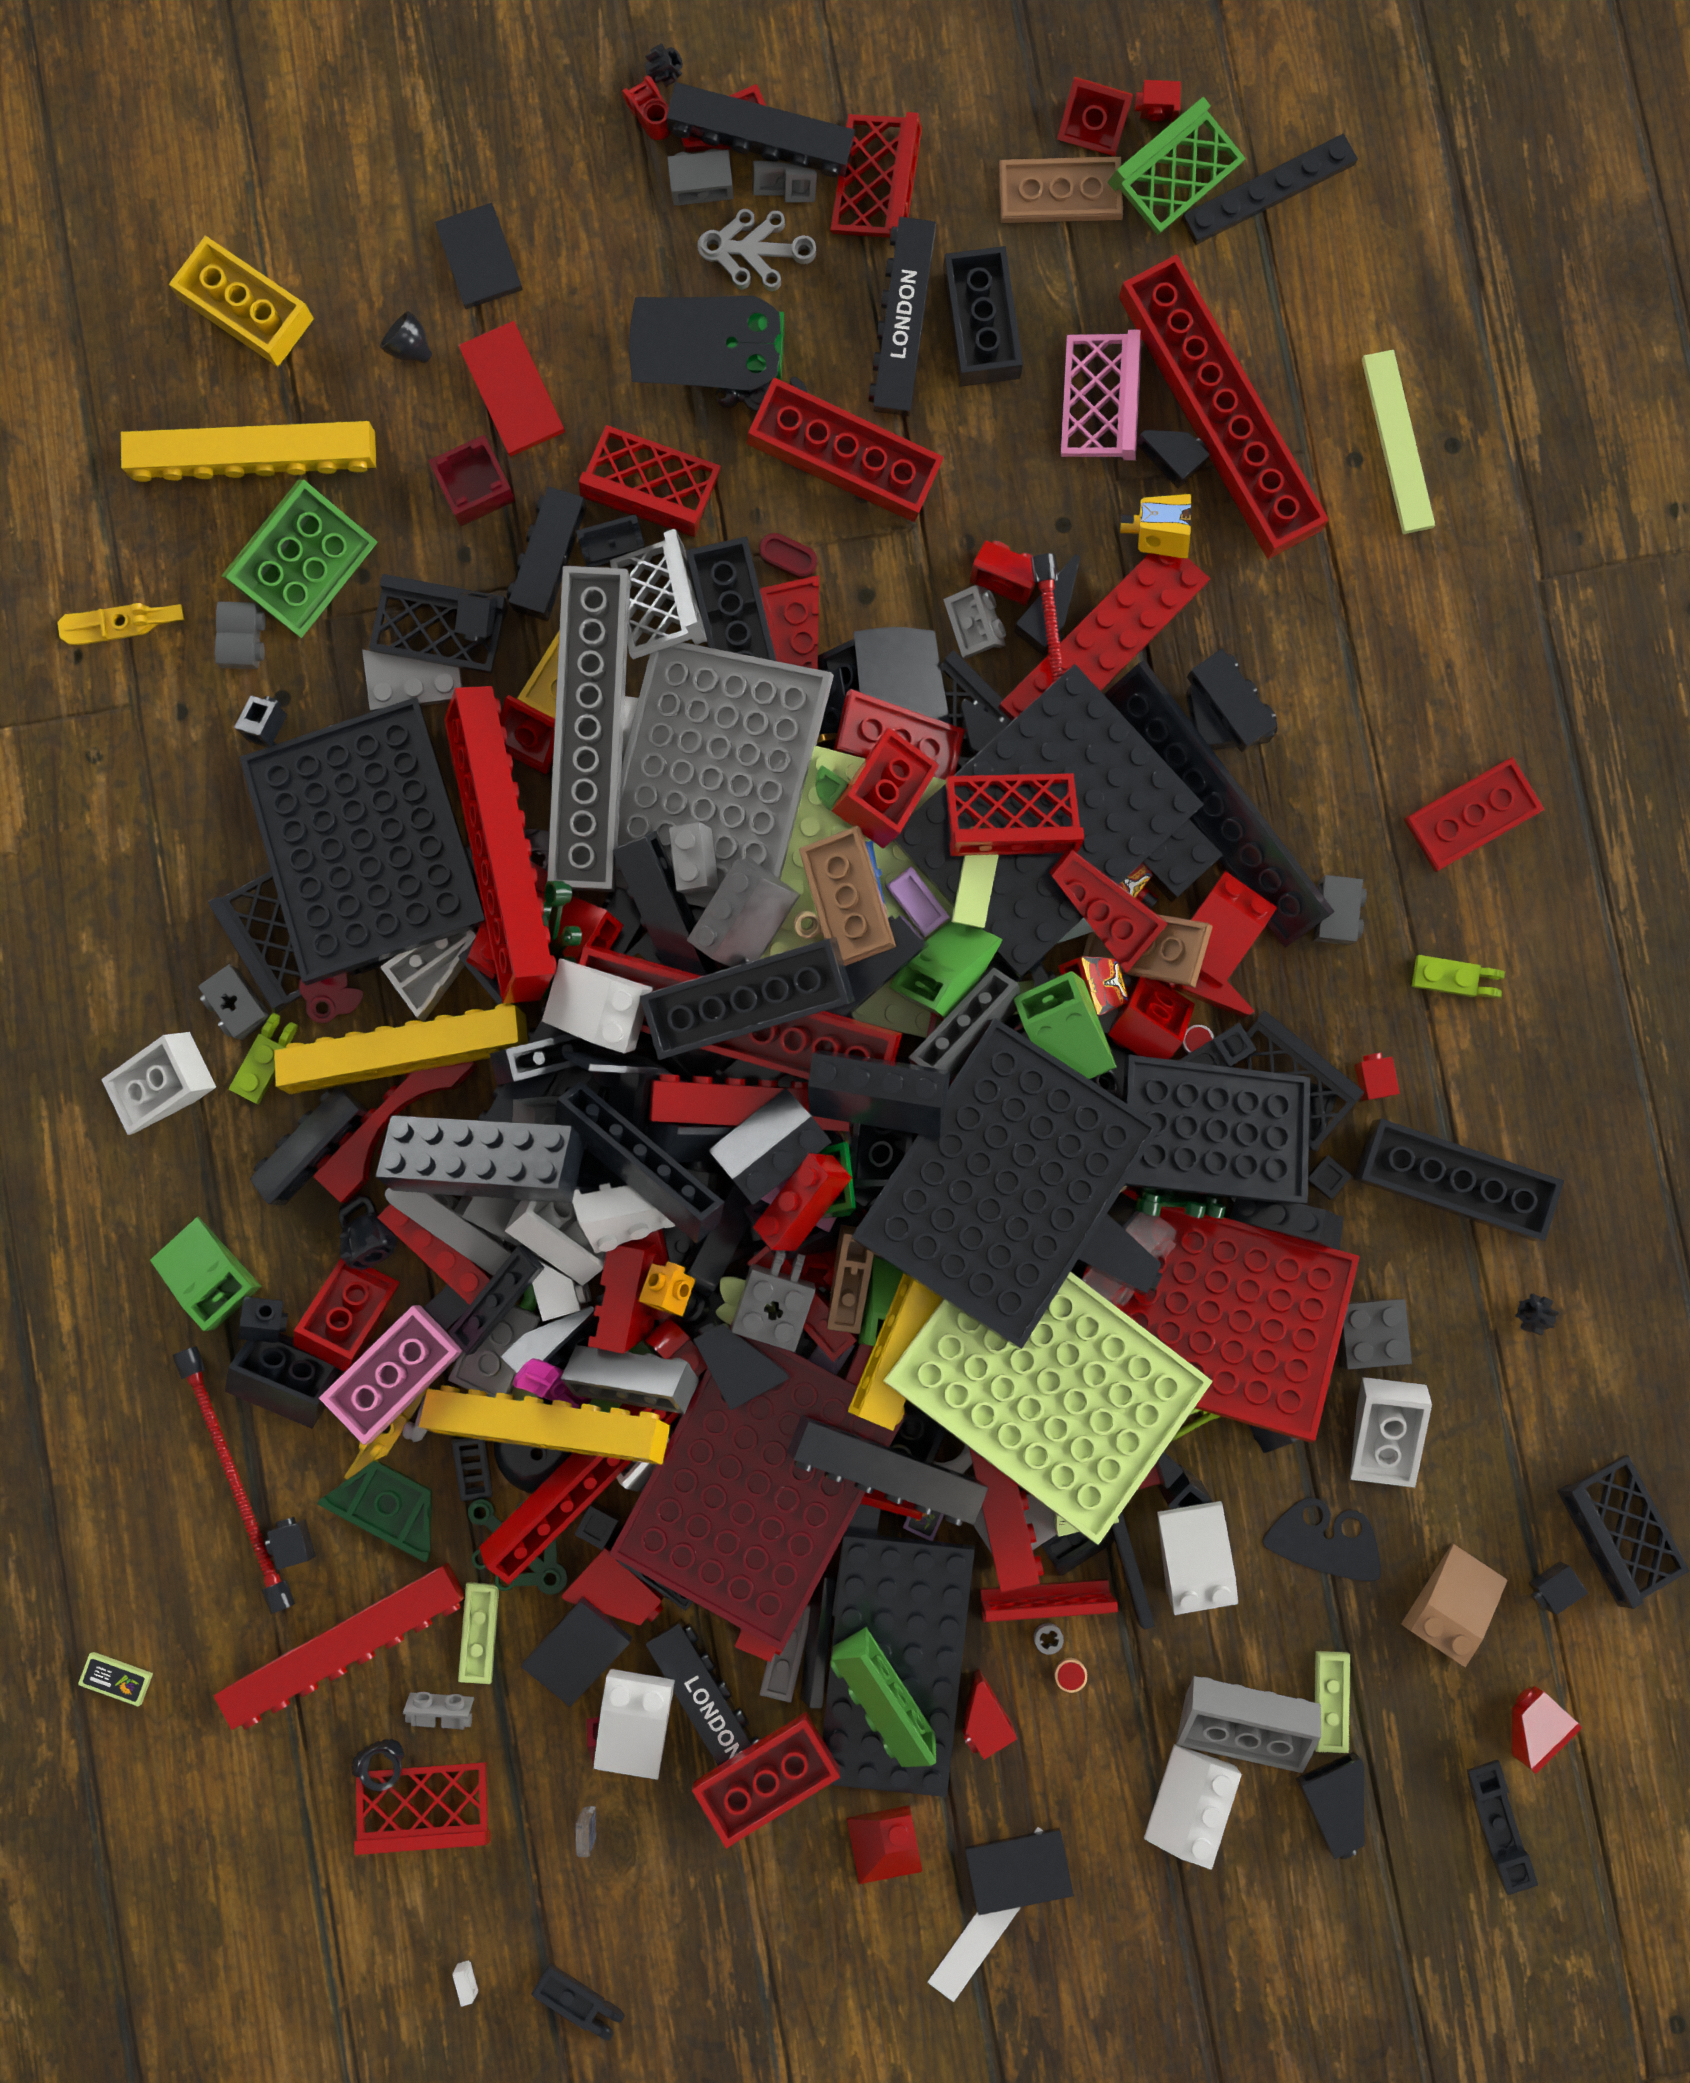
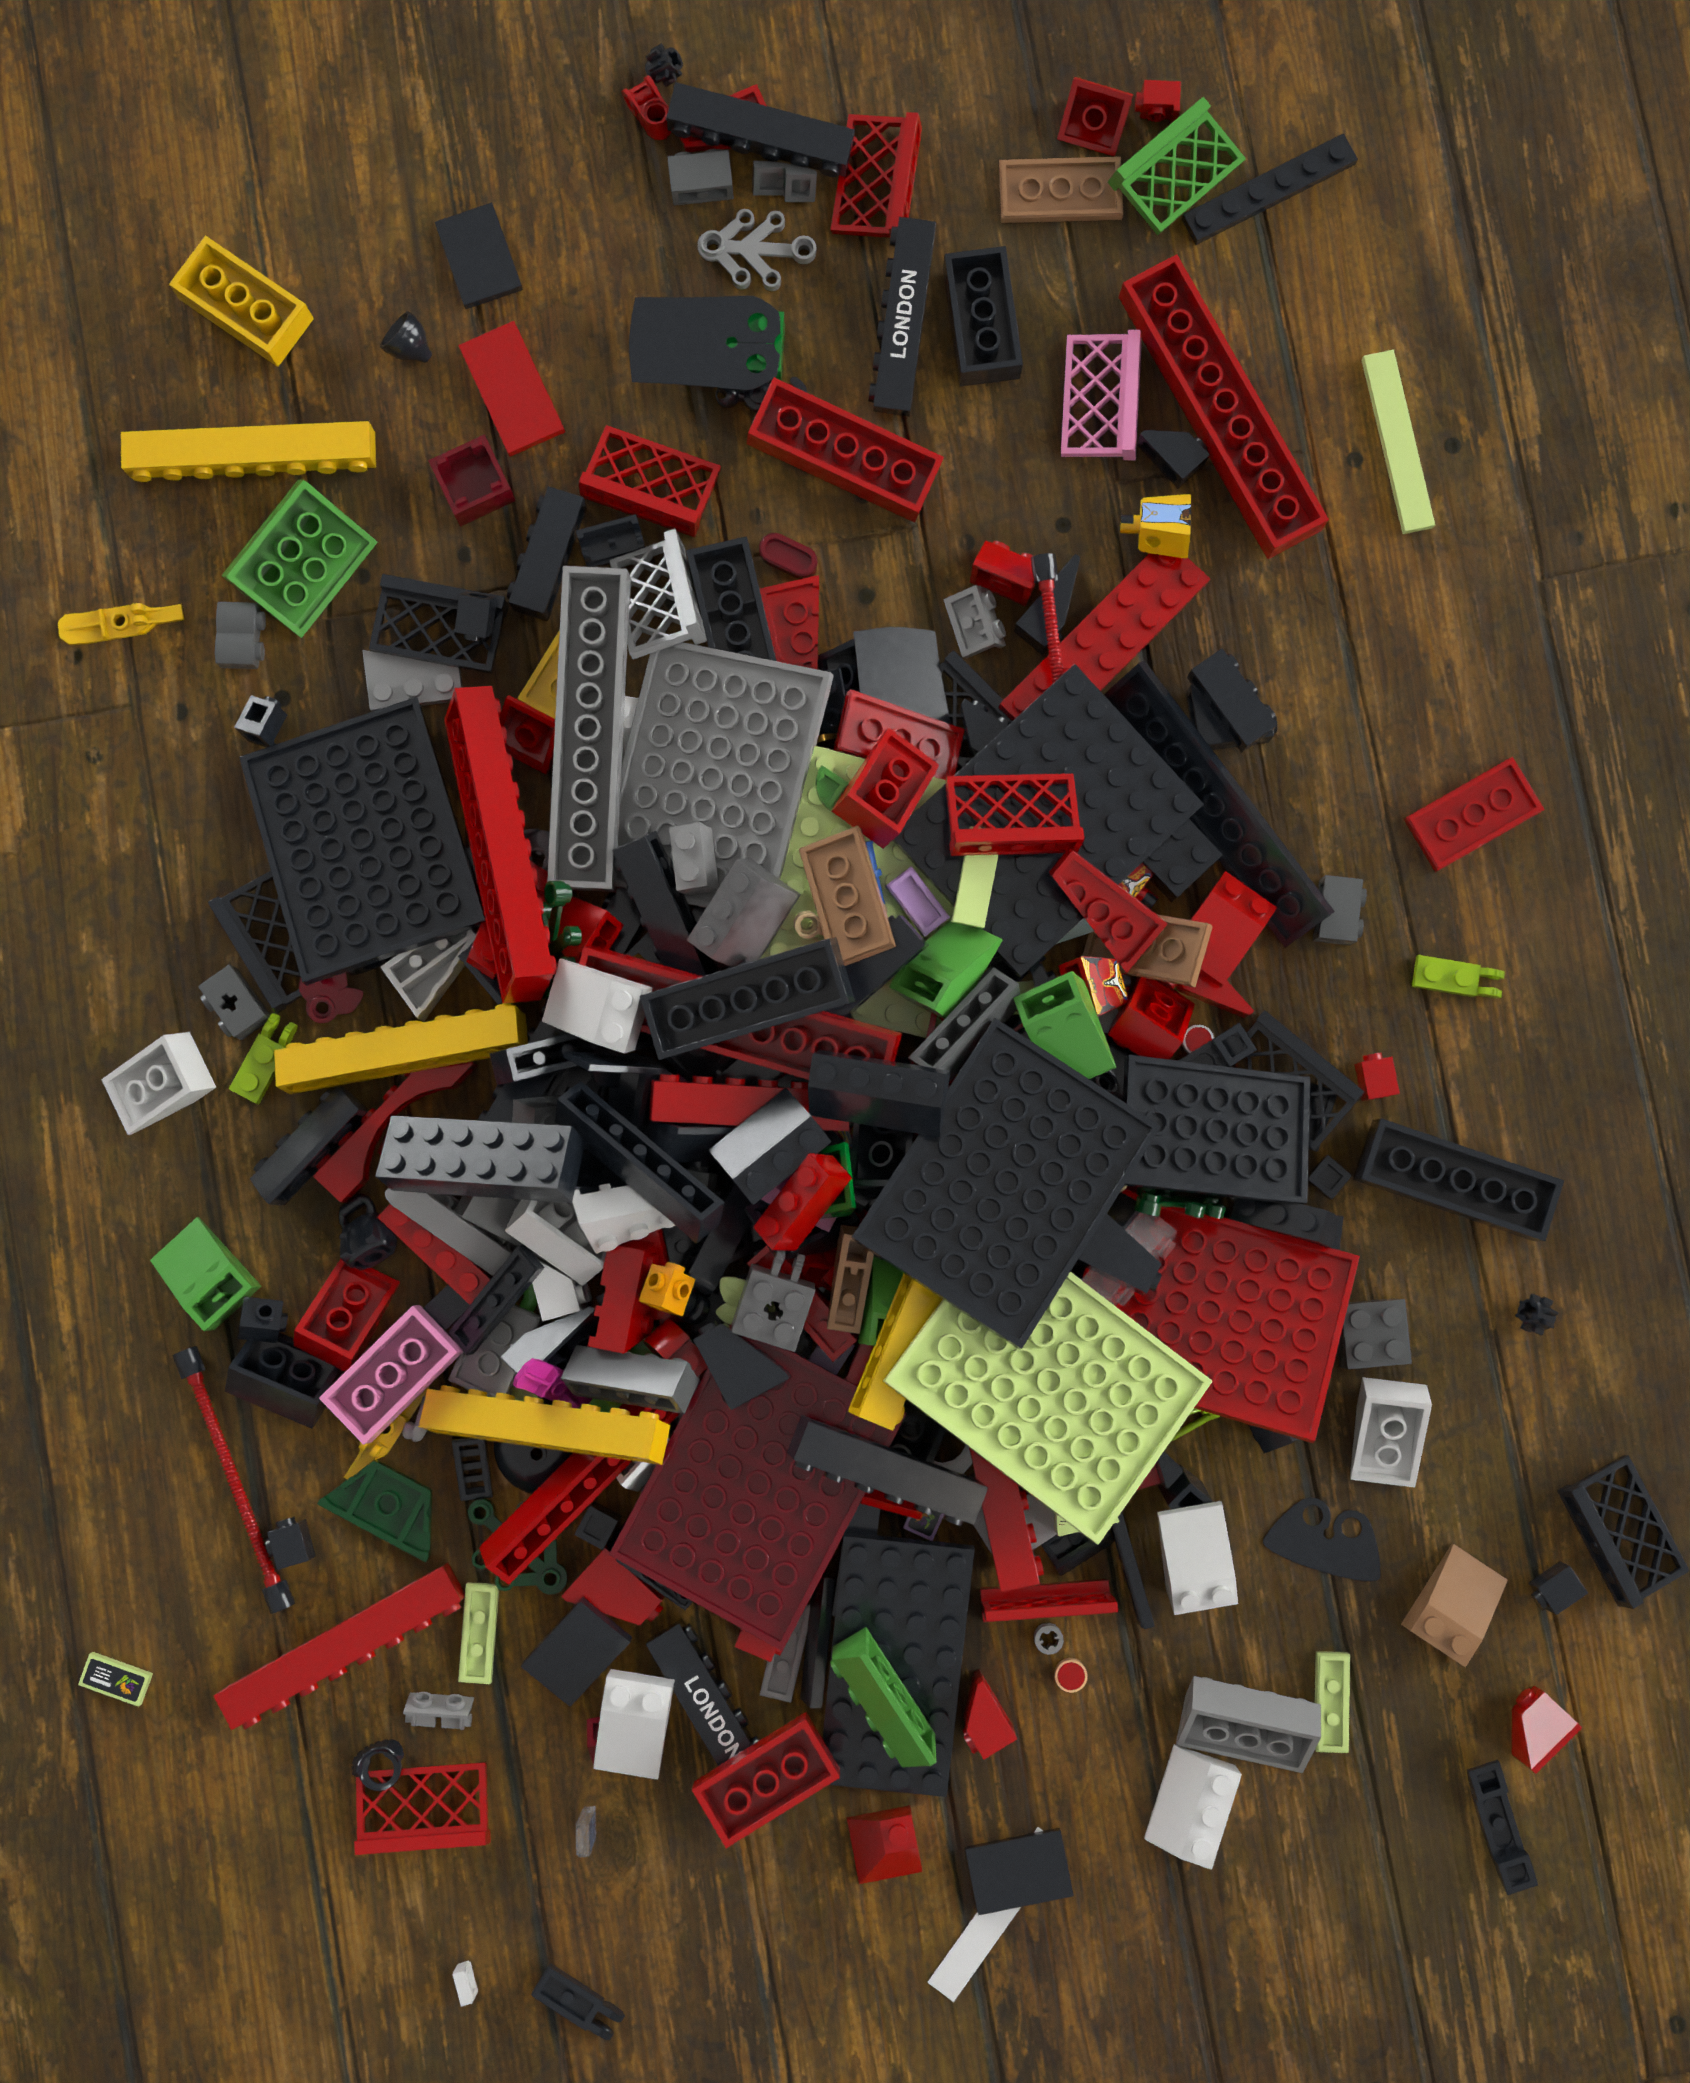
(1337, 1803): black slope -> none

